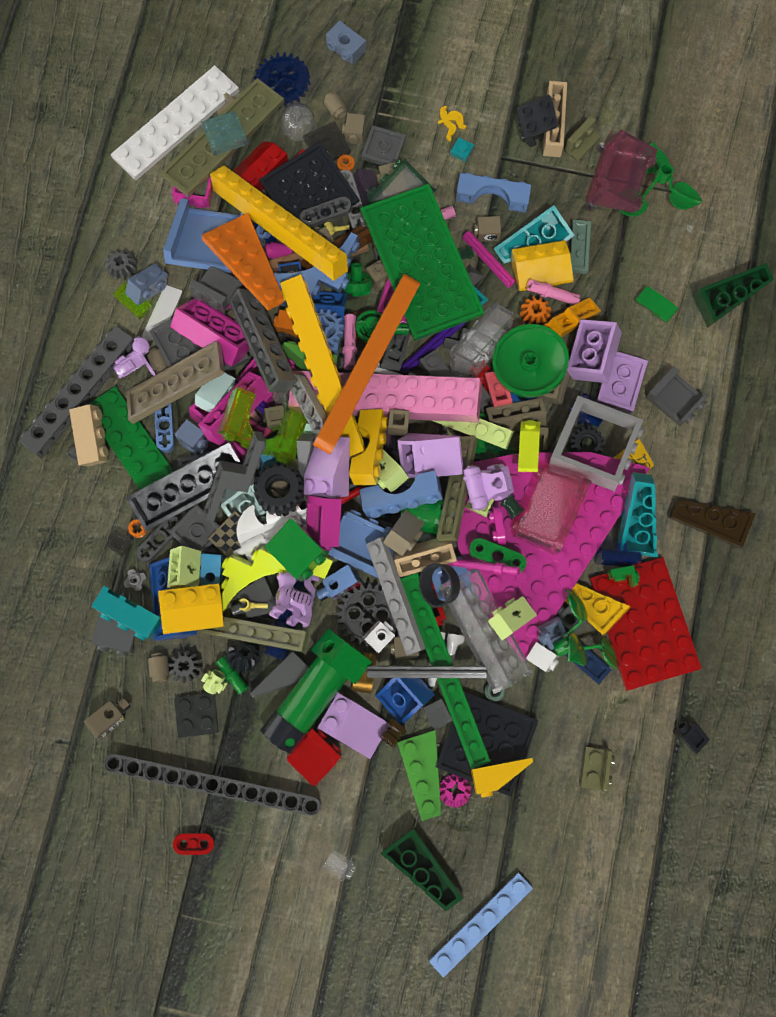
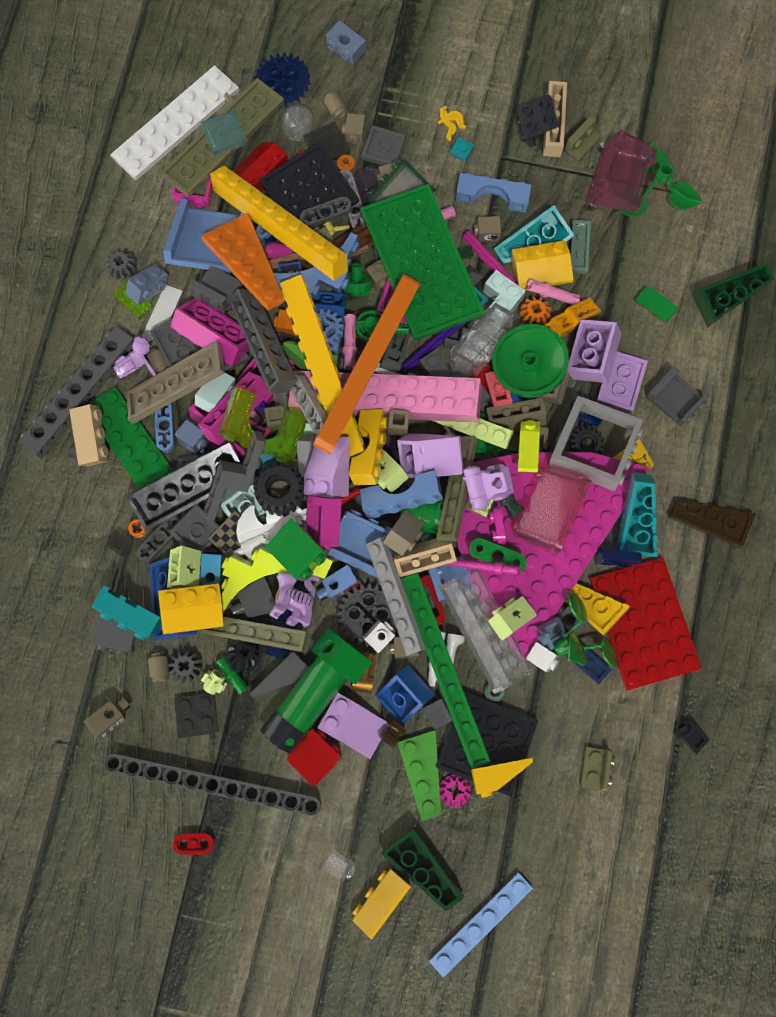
(132, 574): light grey plate -> none
(252, 605): light yellow hand -> none
(380, 902): none -> yellow slope
(426, 586): black tyre -> none
(426, 671): dark grey axle -> none
(503, 291): none -> light aqua brick
(620, 574): green bracket -> none

